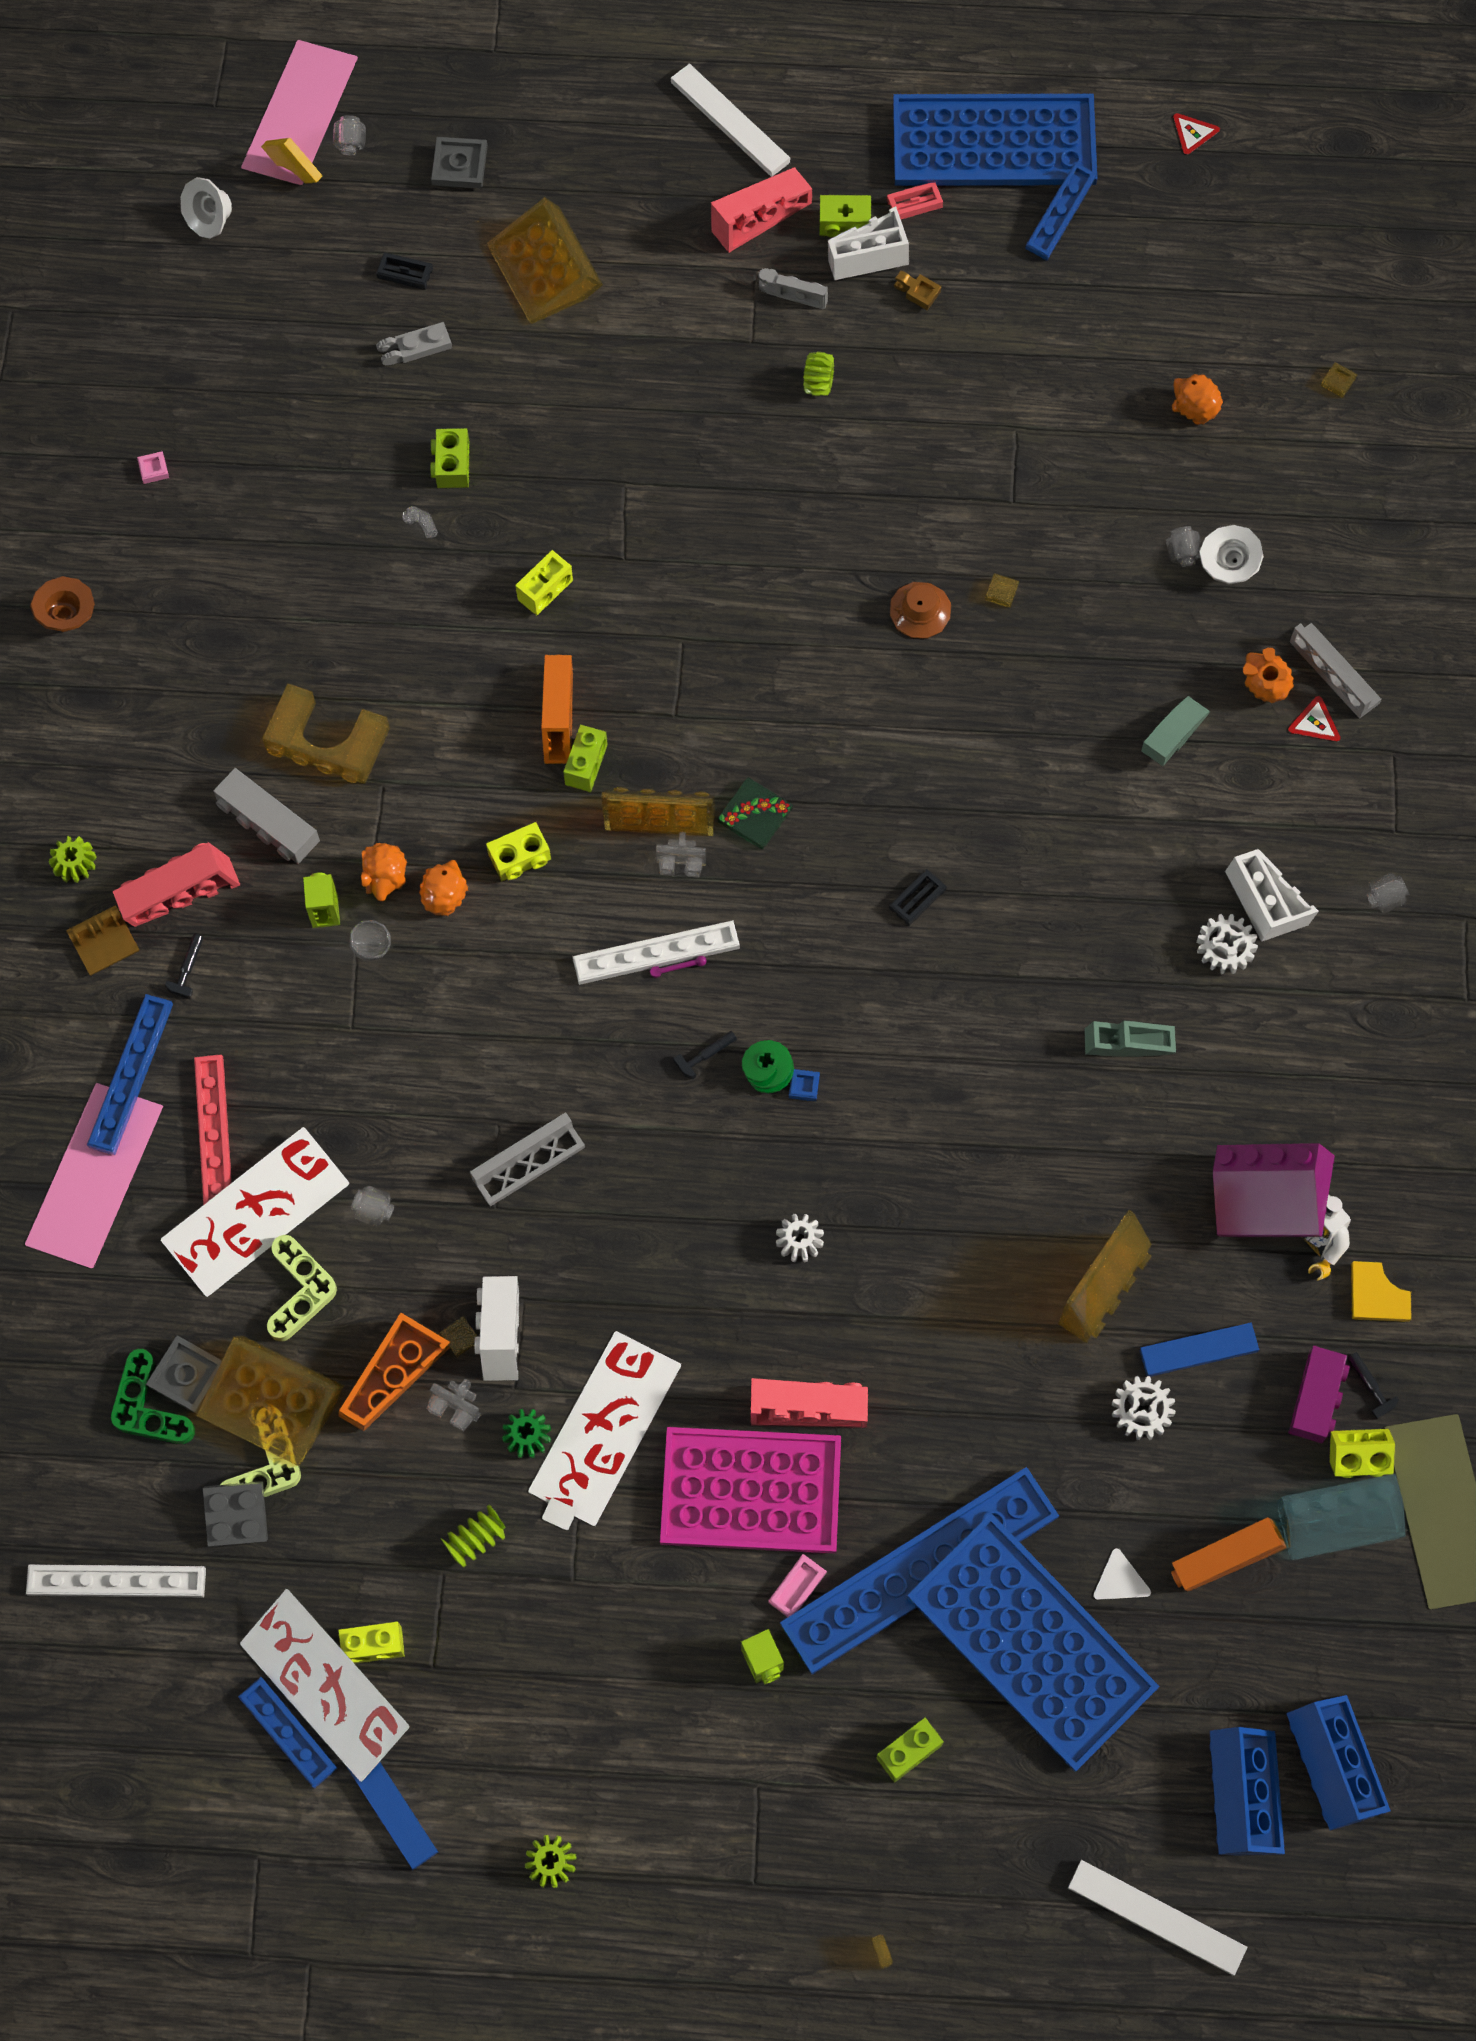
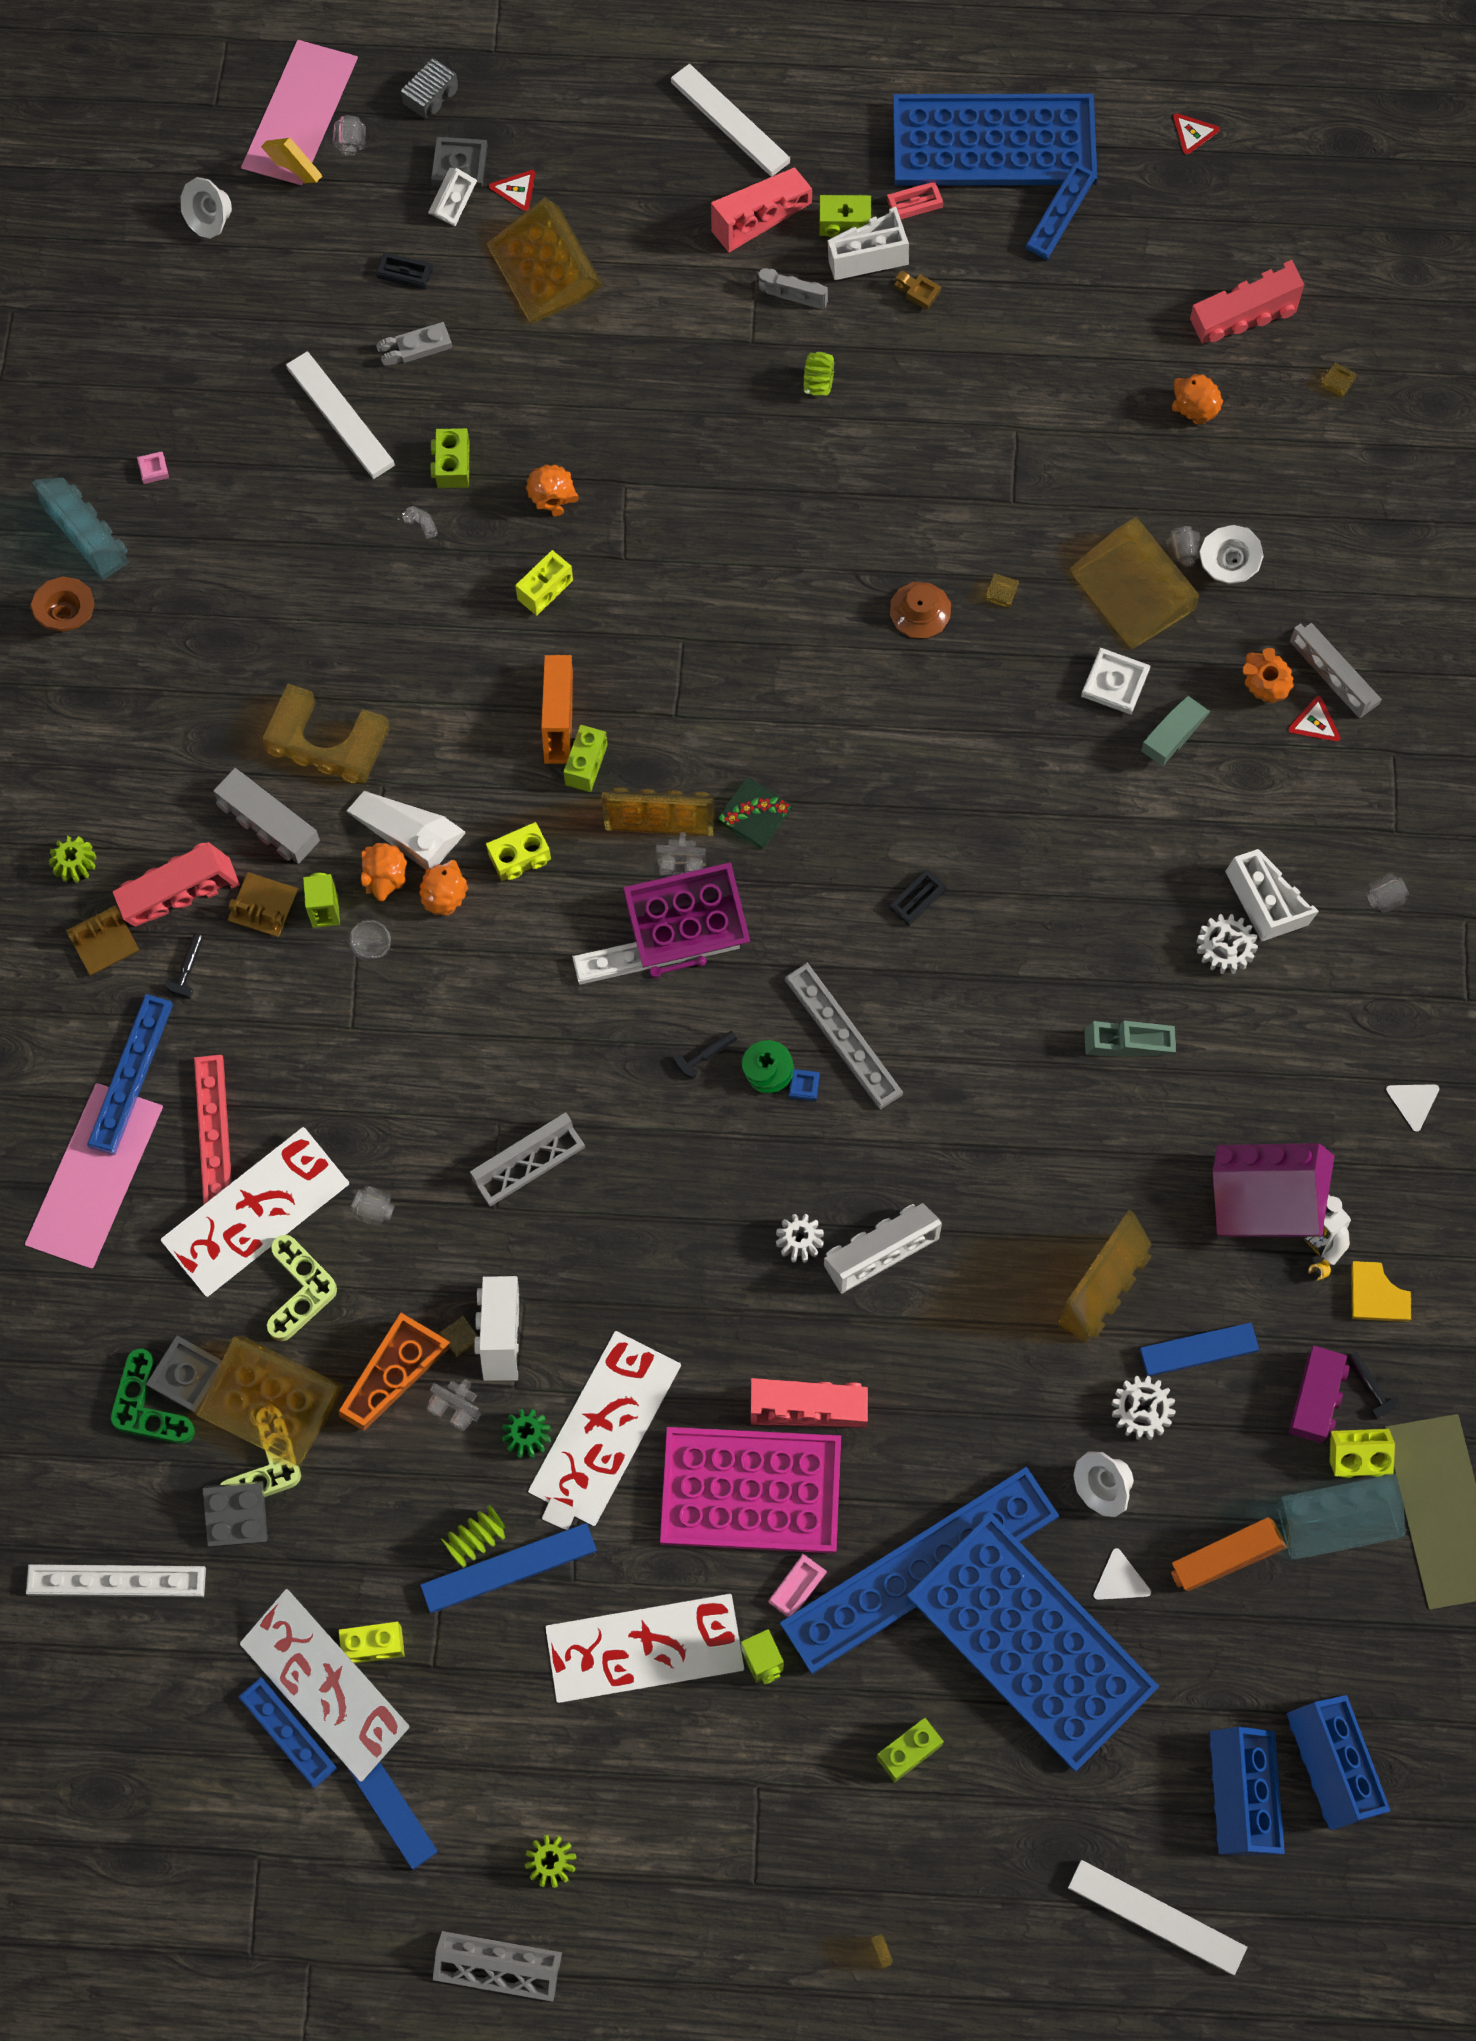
(81, 526): none -> clear light blue slope
(262, 904): none -> pearl gold hinge
(340, 415): none -> white tile
(416, 832): none -> white wedge
(429, 88): none -> dark grey brick
(452, 196): none -> white slope
(497, 1959): none -> light grey fence
(508, 1568): none -> blue tile
(516, 189): none -> sticker
(550, 488): none -> orange animal
(644, 1648): none -> white sticker
(686, 915): none -> magenta slope
(843, 1036): none -> light grey tile
(882, 1247): none -> white slope
(1103, 1483): none -> white hat
(1115, 681): none -> white plate
(1135, 583): none -> clear yellow slope
(1248, 304): none -> coral wedge
(1413, 1101): none -> white sticker

